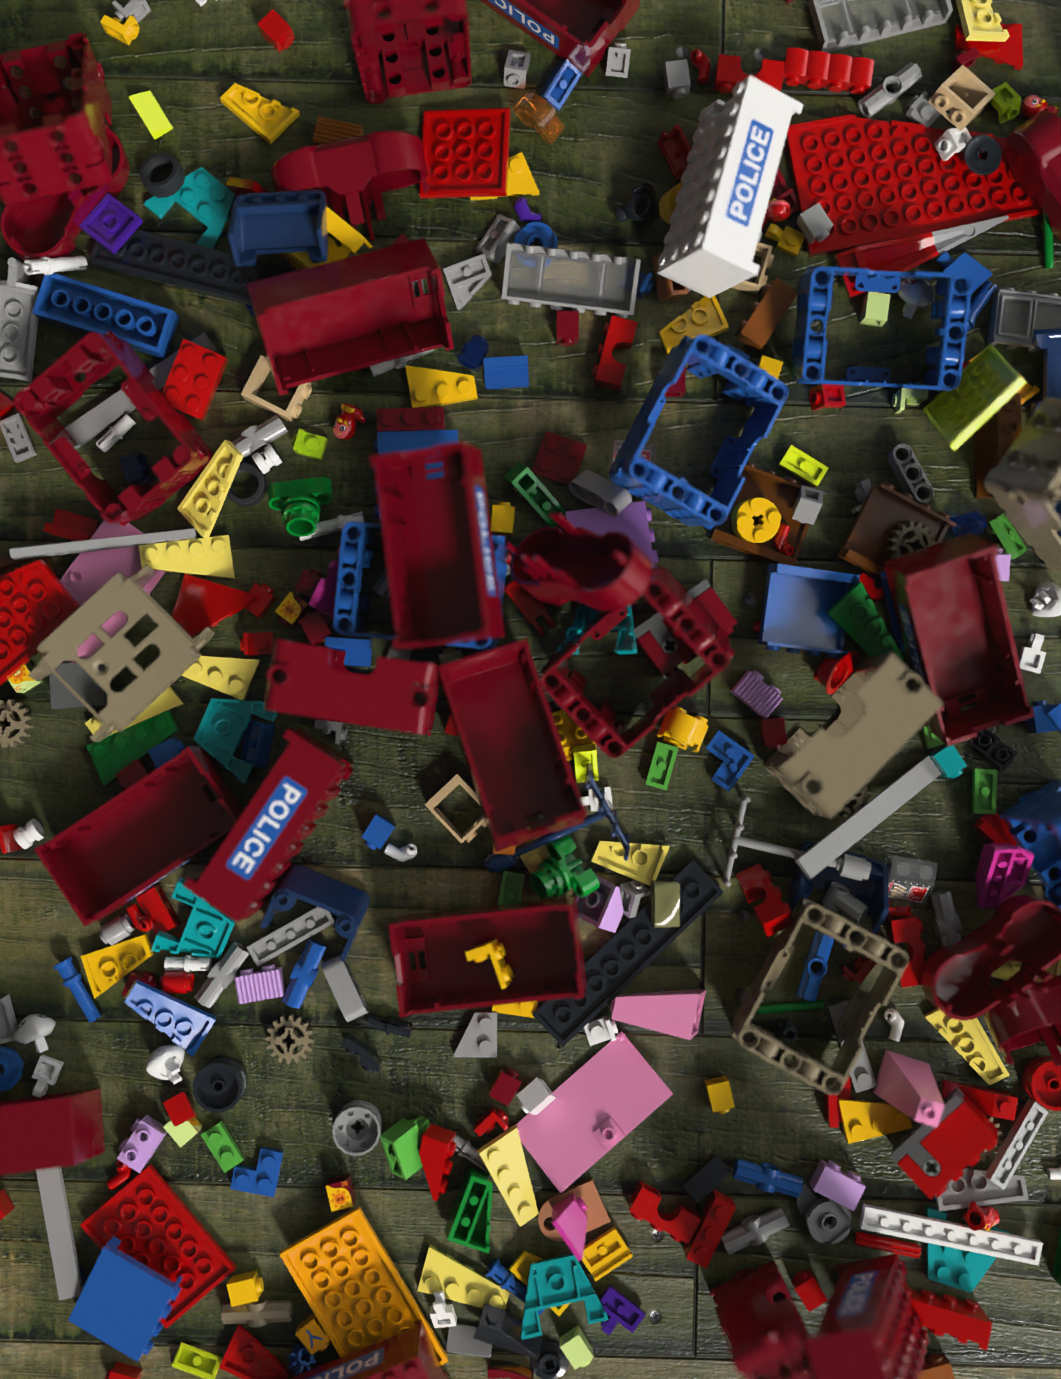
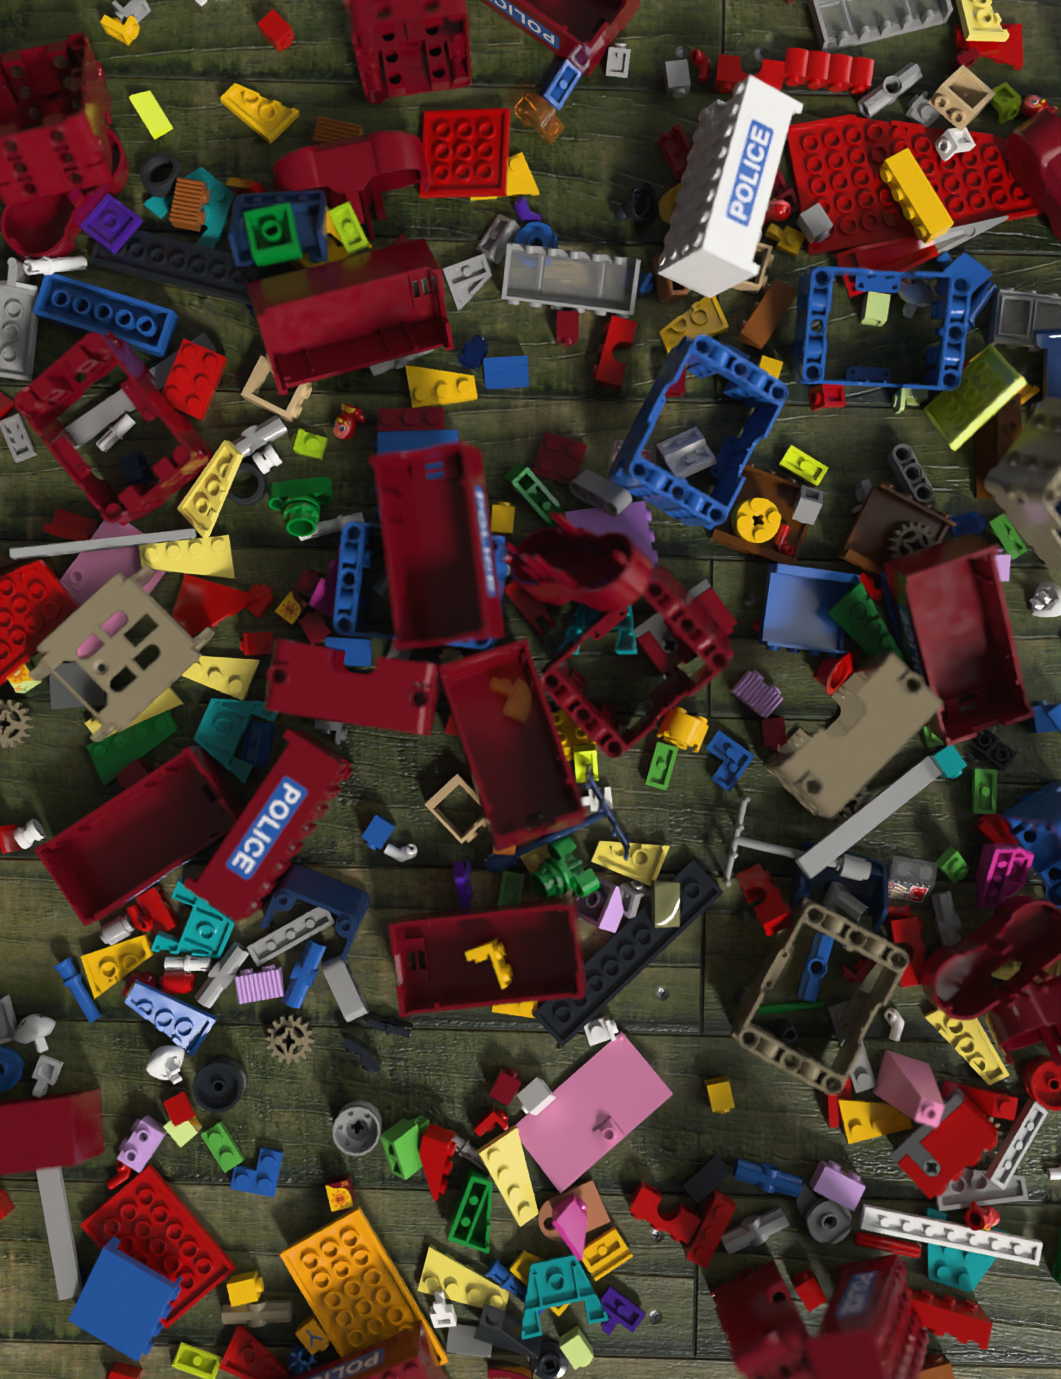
(166, 751): blue brick -> none
(189, 204): none -> dark orange brick
(273, 235): none -> green brick
(348, 228): none -> lime plate
(462, 877): none -> dark purple plate
(479, 1036): light grey wing -> none
(516, 69): light grey bracket -> none
(519, 701): none -> clear orange brick
(665, 1011): bright pink slope -> none
(686, 453): none -> white slope
(915, 196): none -> yellow brick
(952, 865): none -> bright green plate
(990, 152): black piece -> none
(1031, 657): white plate -> none
(1048, 243): green bar -> none

